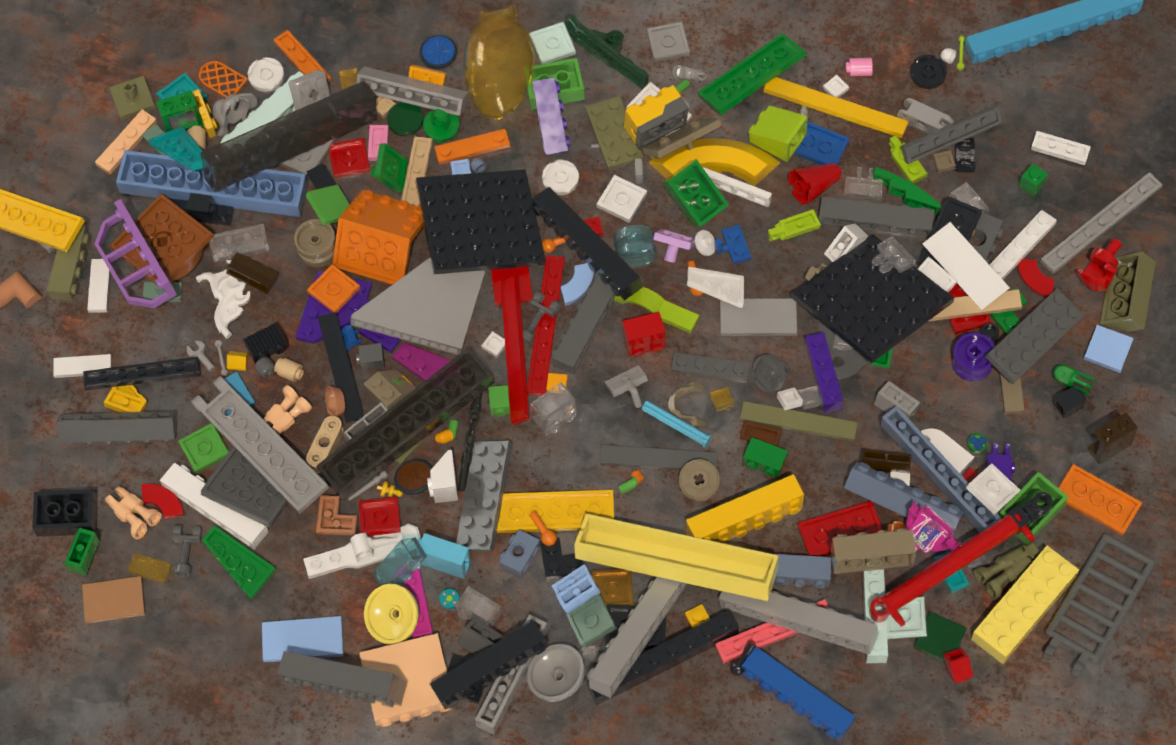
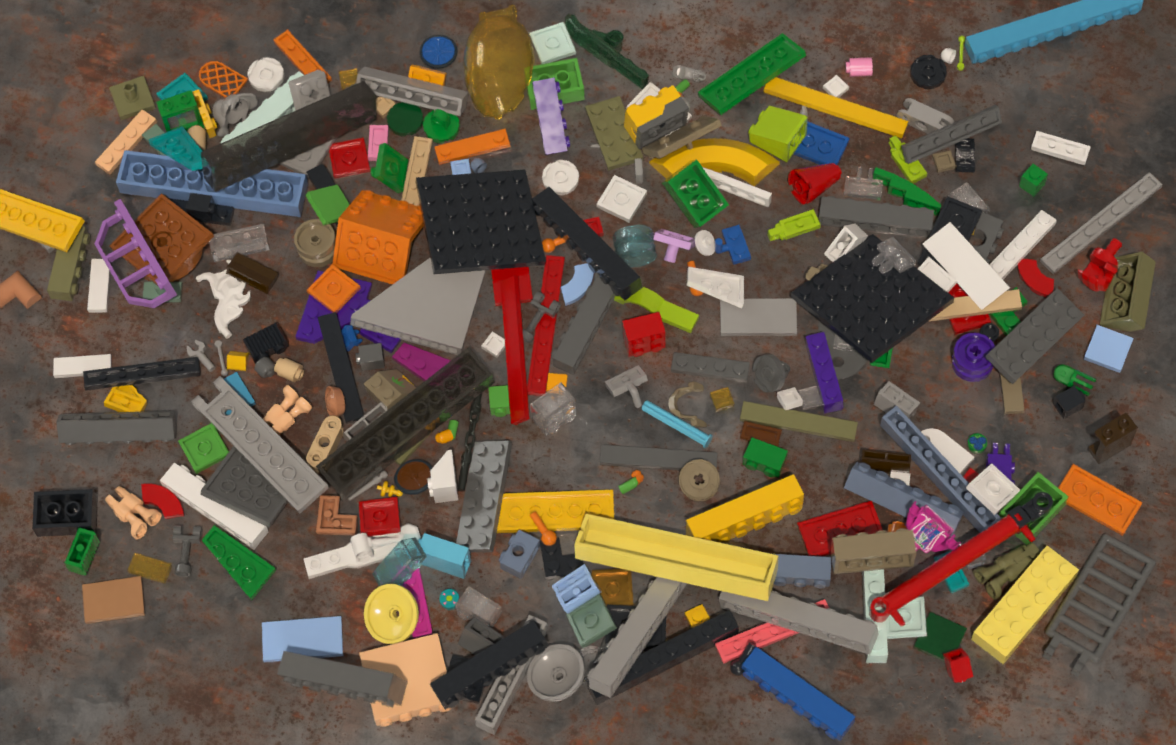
(668, 41): light grey tile -> none

